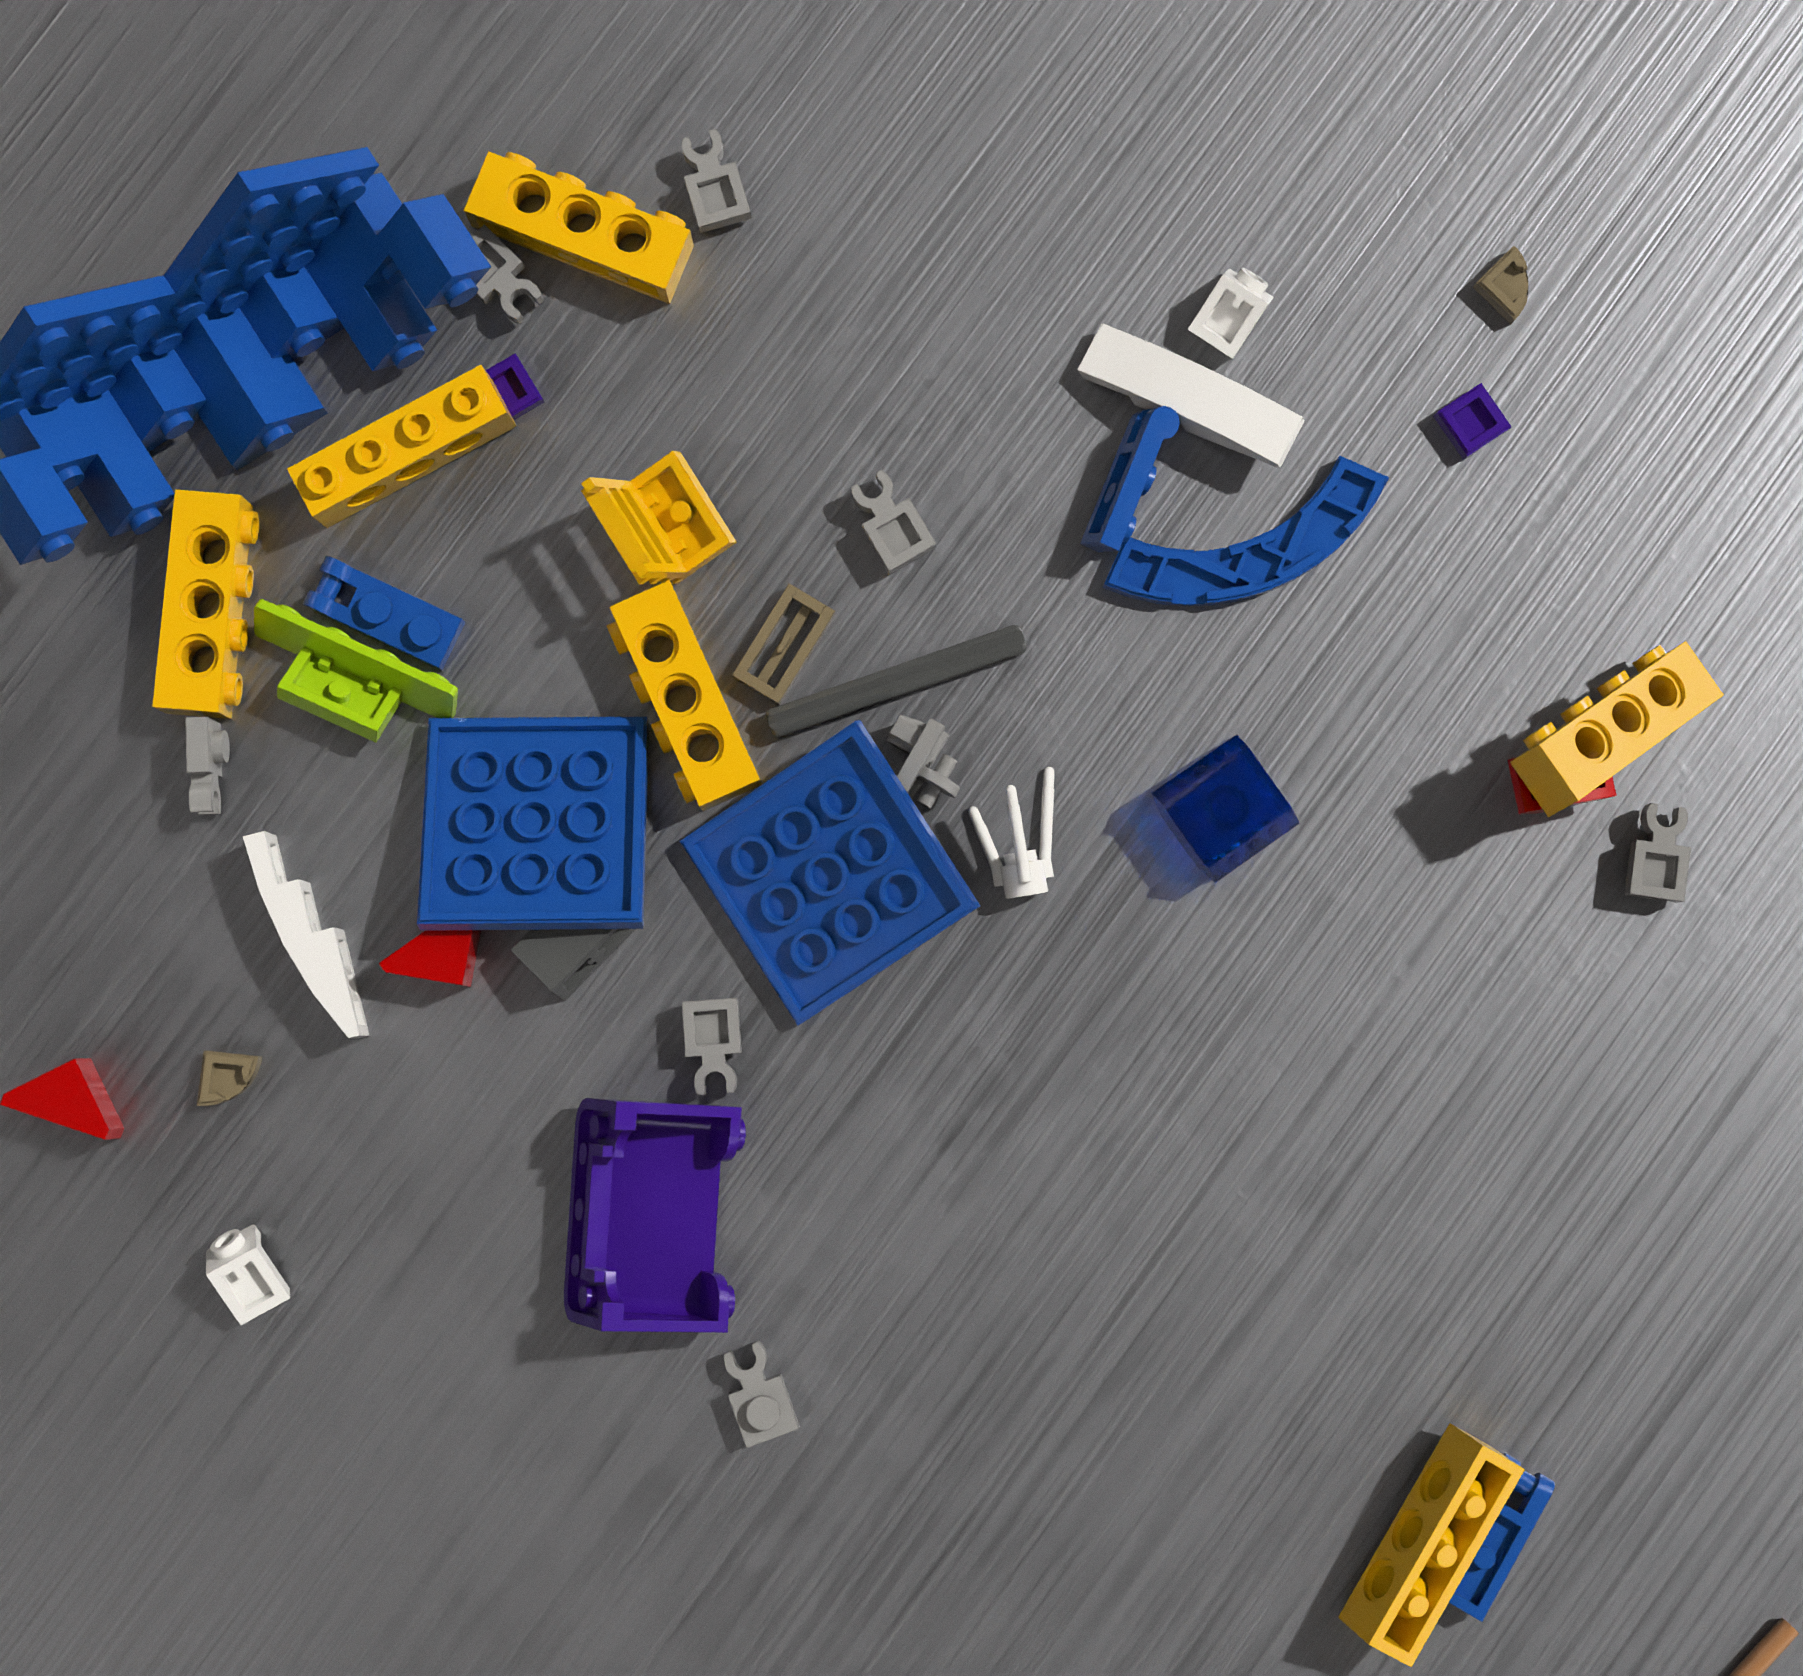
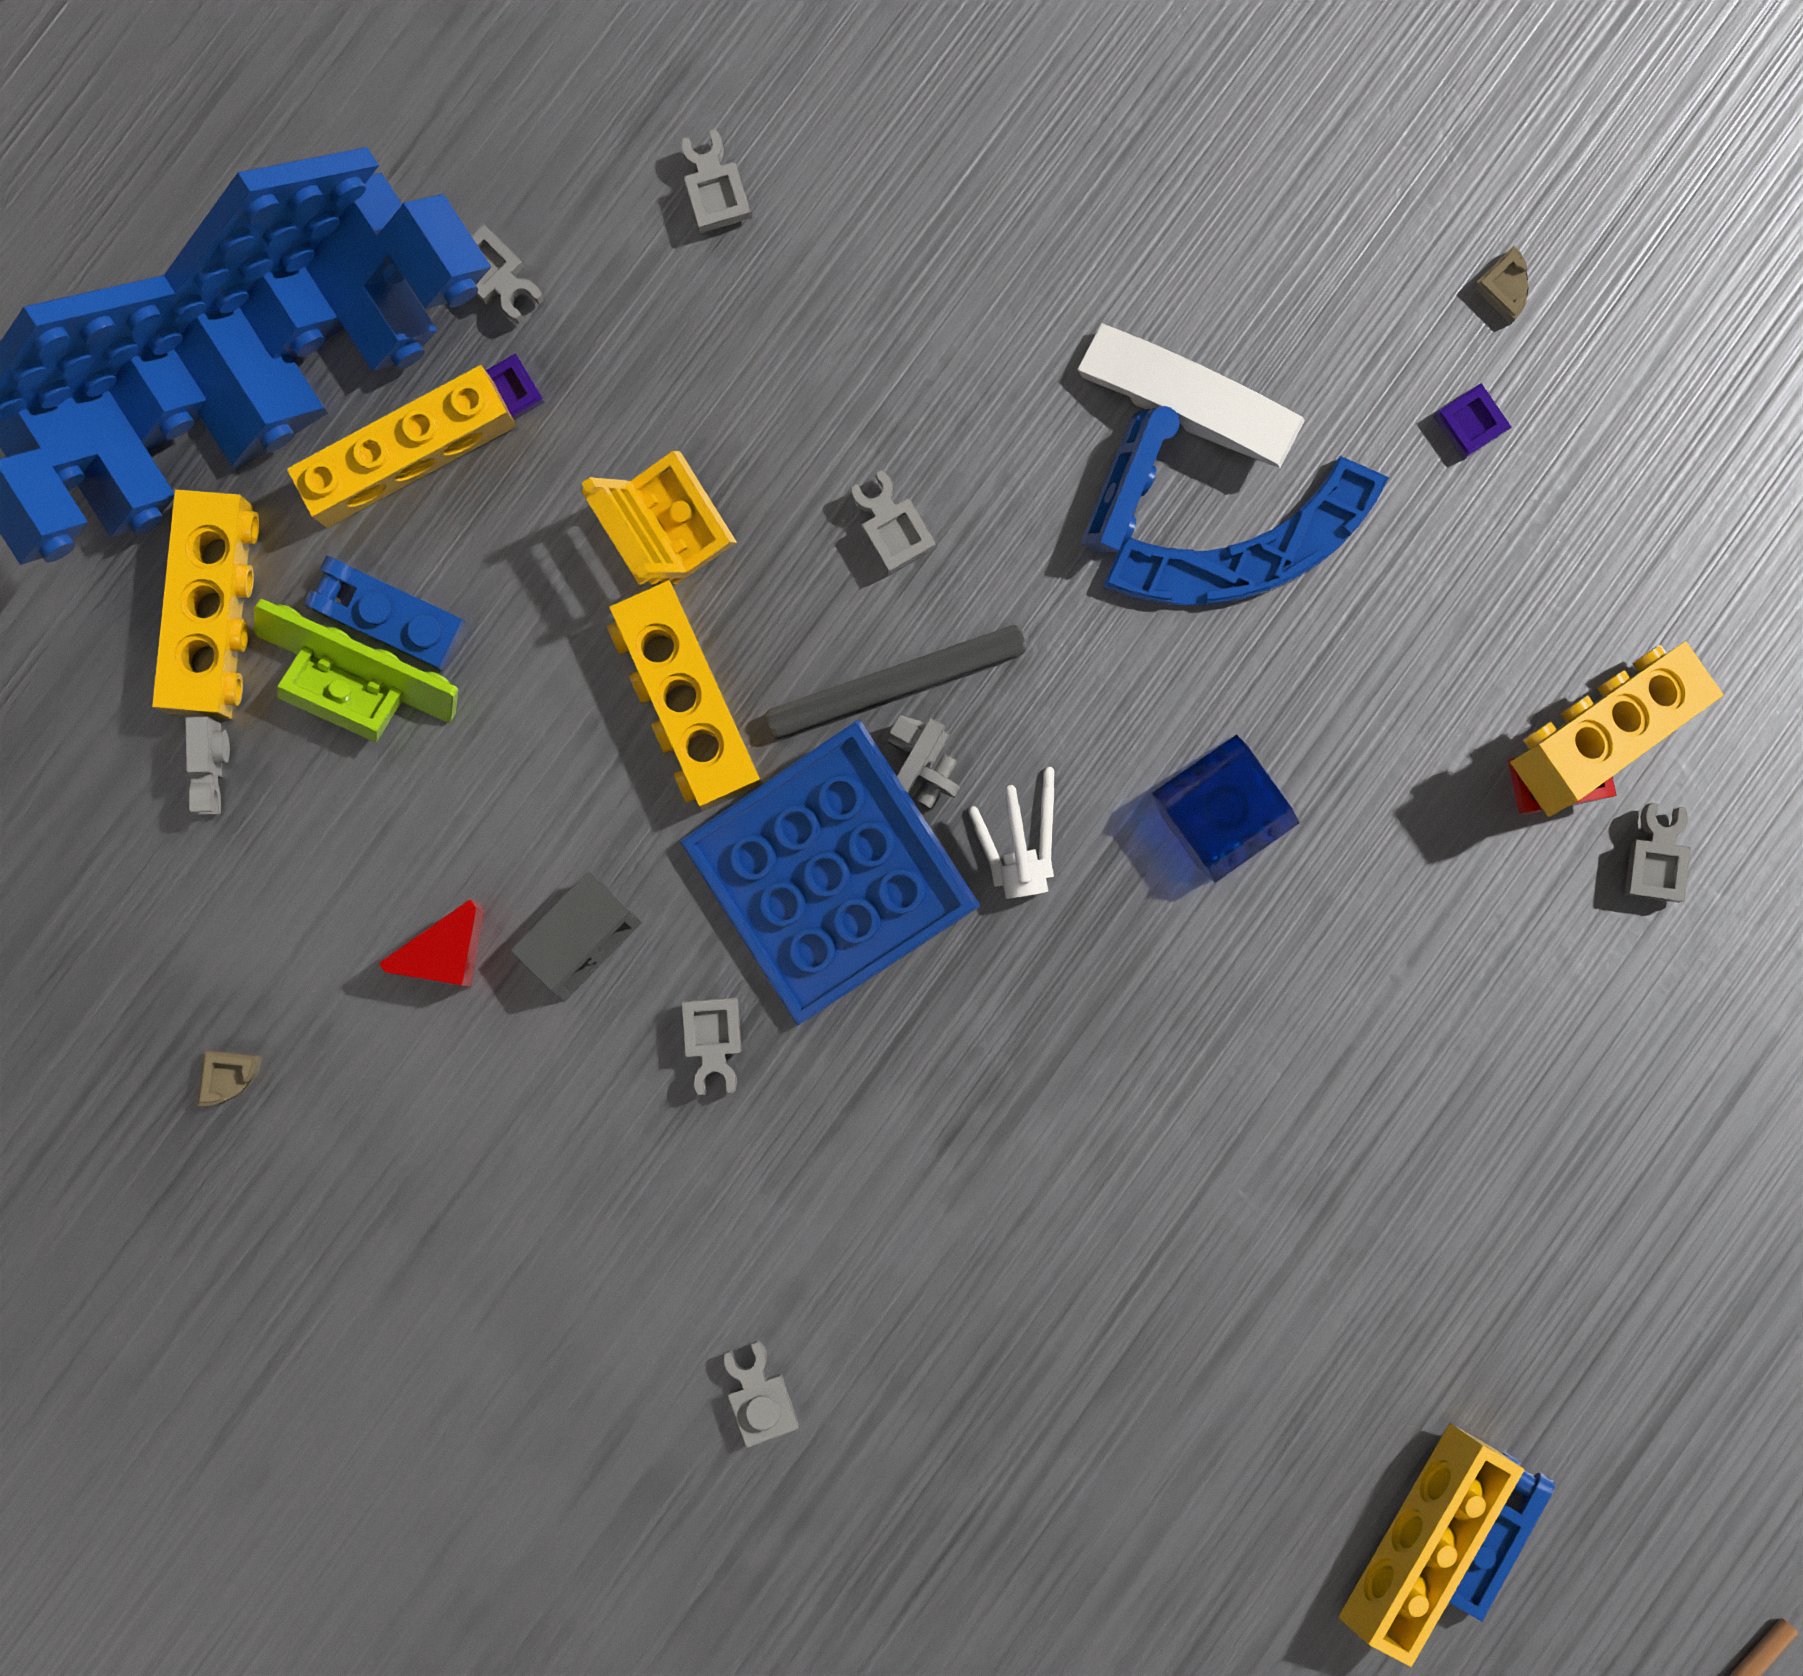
(69, 1097): red slope -> none
(245, 1274): white bracket -> none
(317, 953): white slope -> none
(534, 824): blue tile -> none
(648, 1216): dark purple windscreen -> none
(650, 270): yellow brick -> none
(760, 684): dark tan tile -> none
(1232, 310): white bracket -> none

